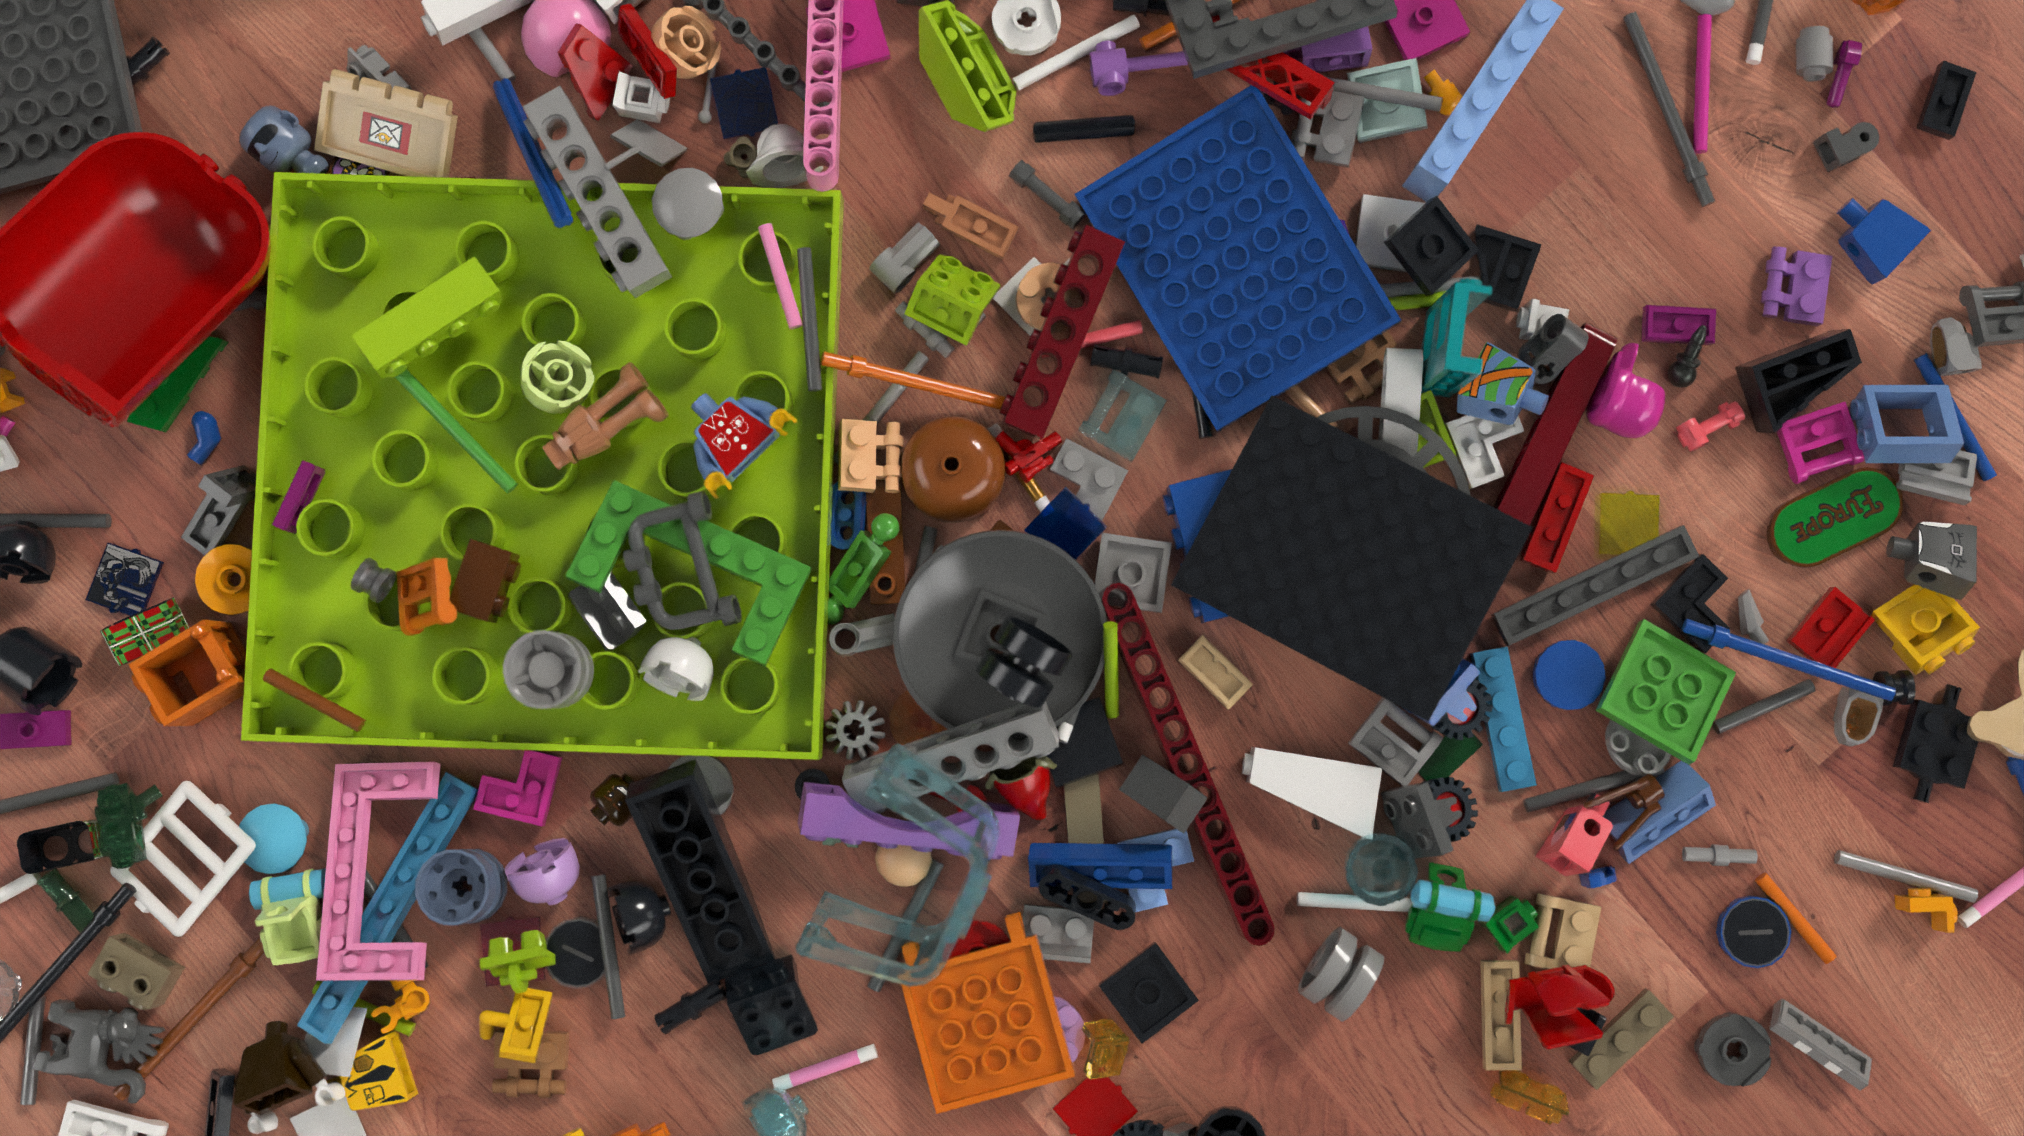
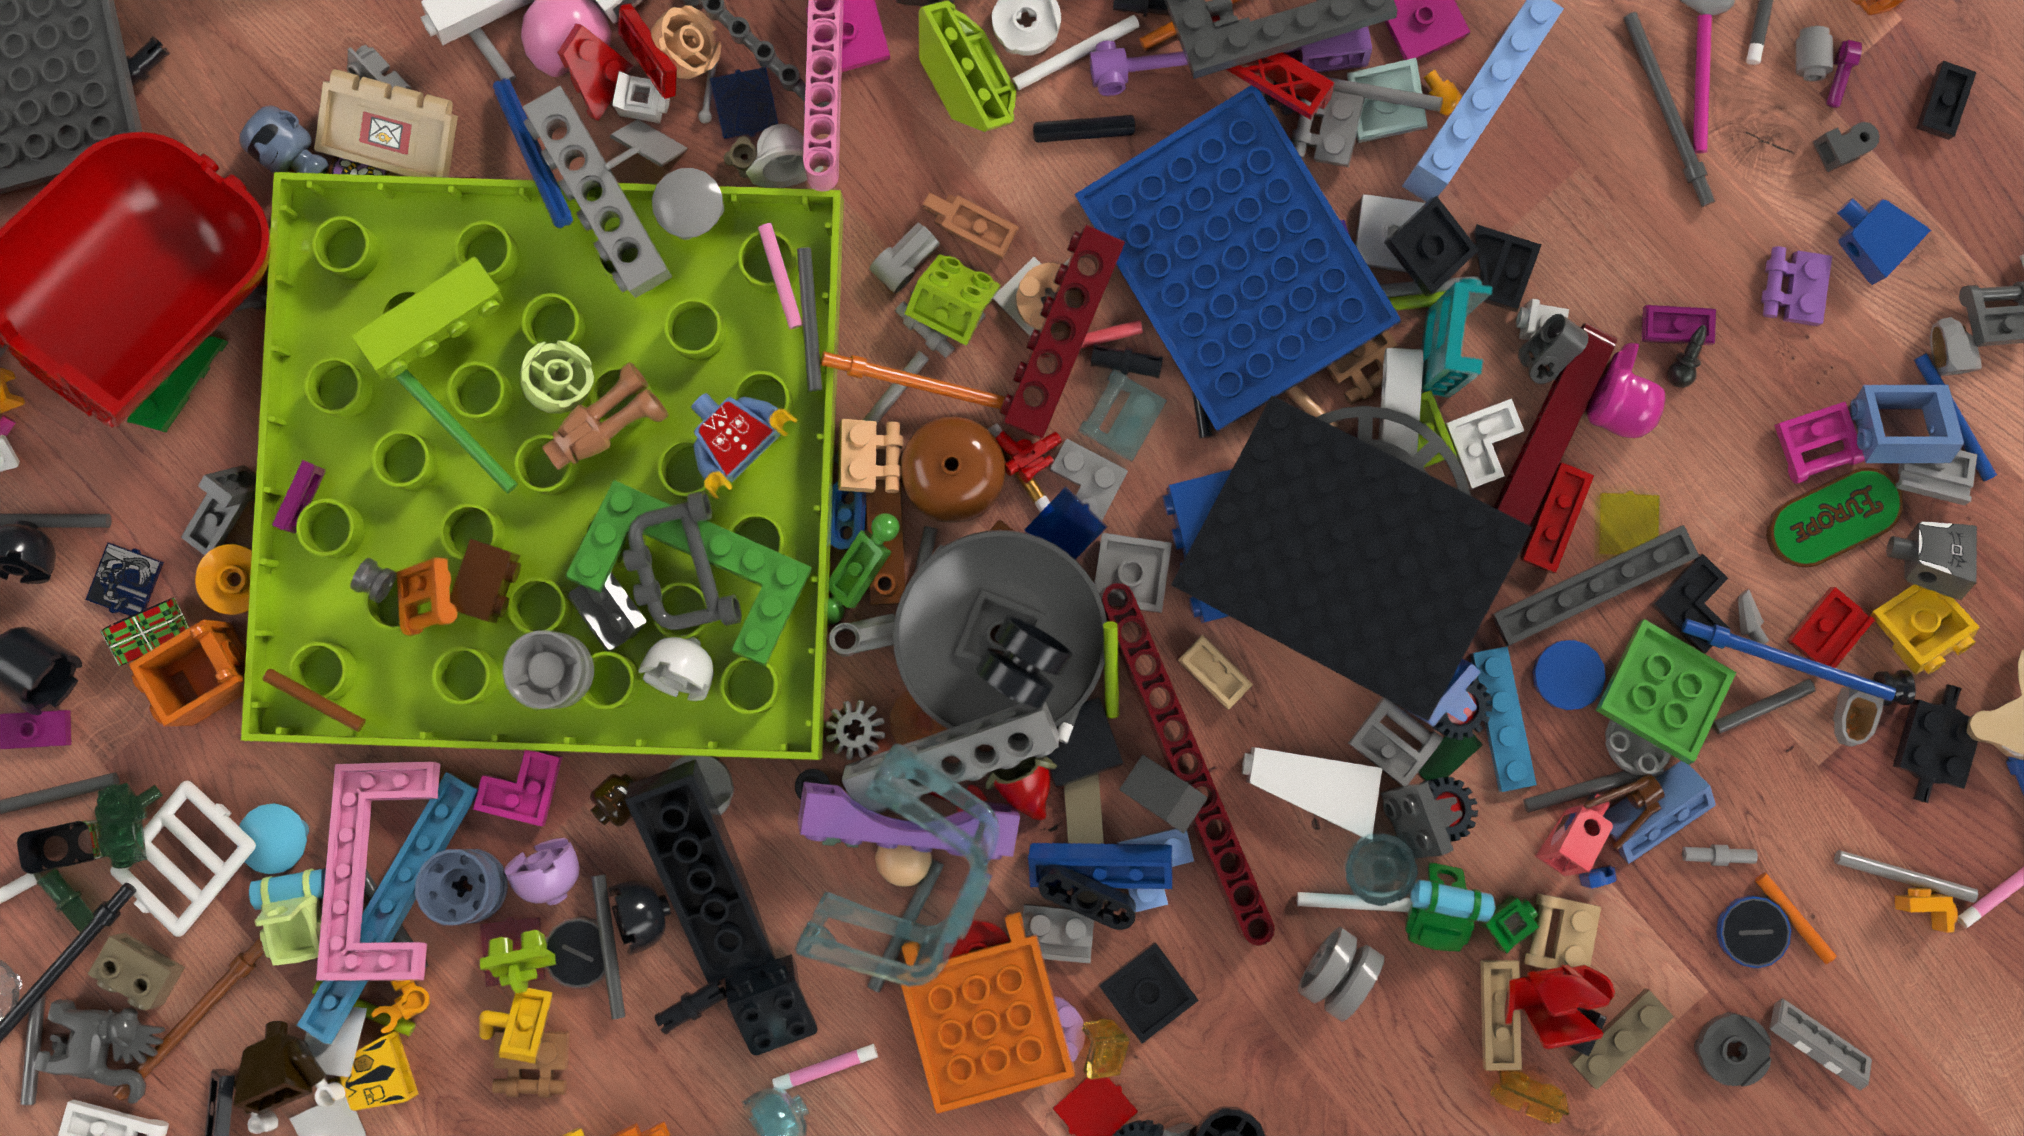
(207, 436): blue arm -> none
(1069, 212): dark grey bar -> none
(1501, 389): torso -> none
(1694, 434): coral bar -> none
(1792, 377): black wedge -> none

